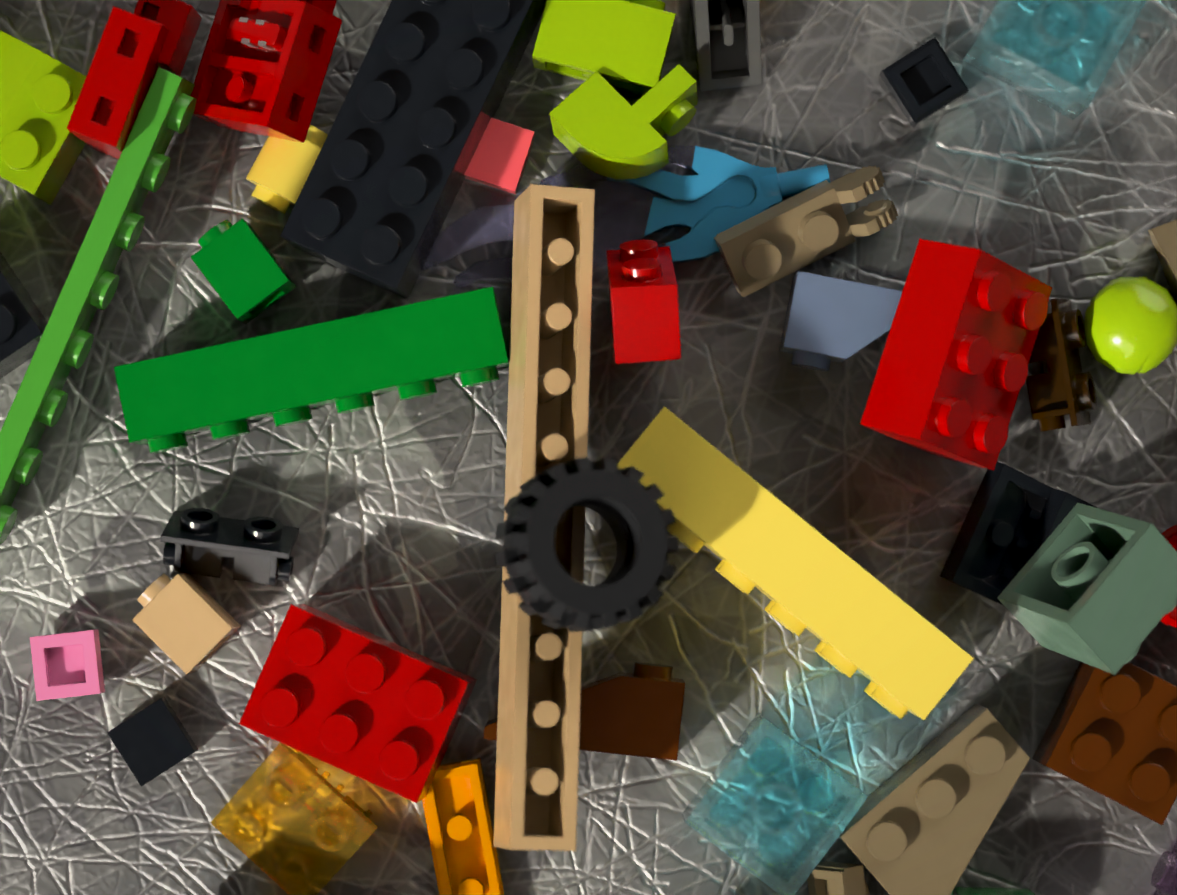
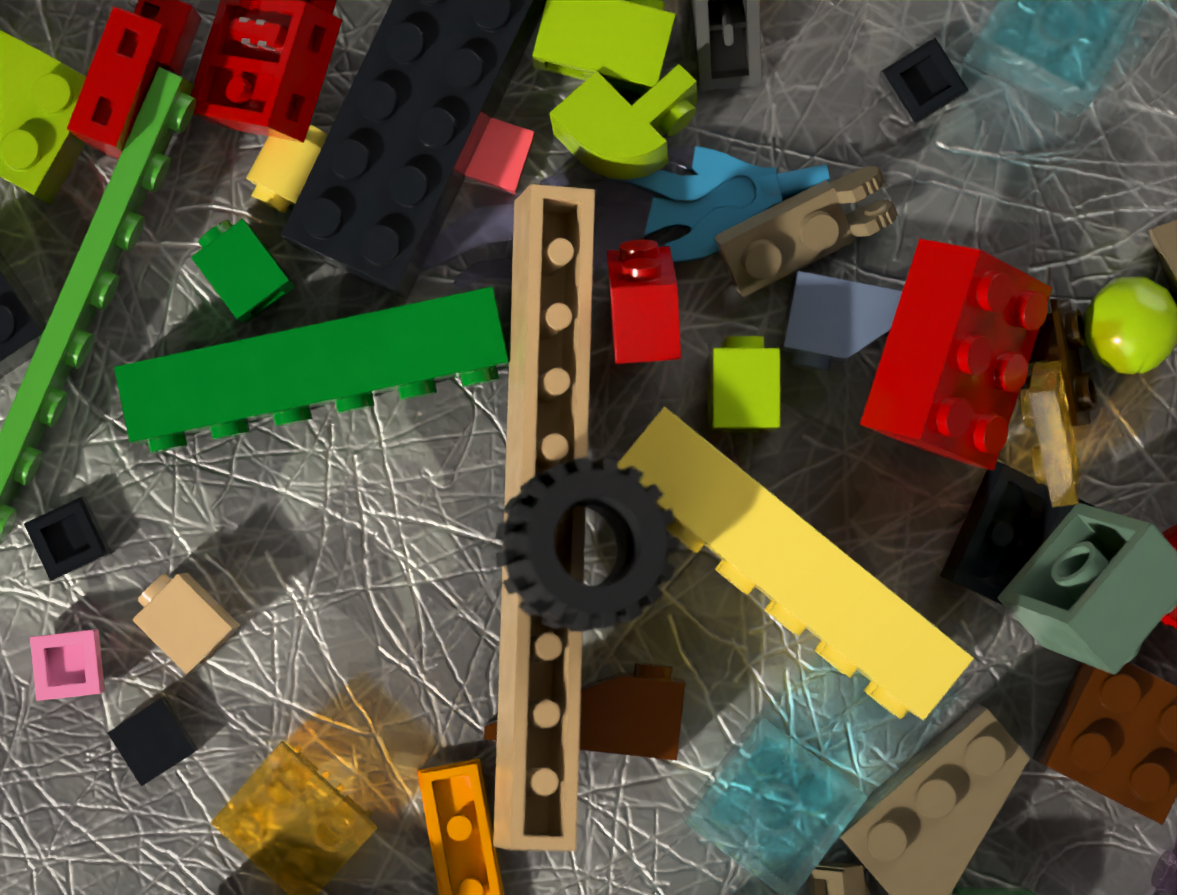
(68, 538): none -> black tile
(200, 540): black hinge -> none
(357, 702): red brick -> none
(743, 386): none -> lime brick
(1057, 455): none -> clear yellow plate

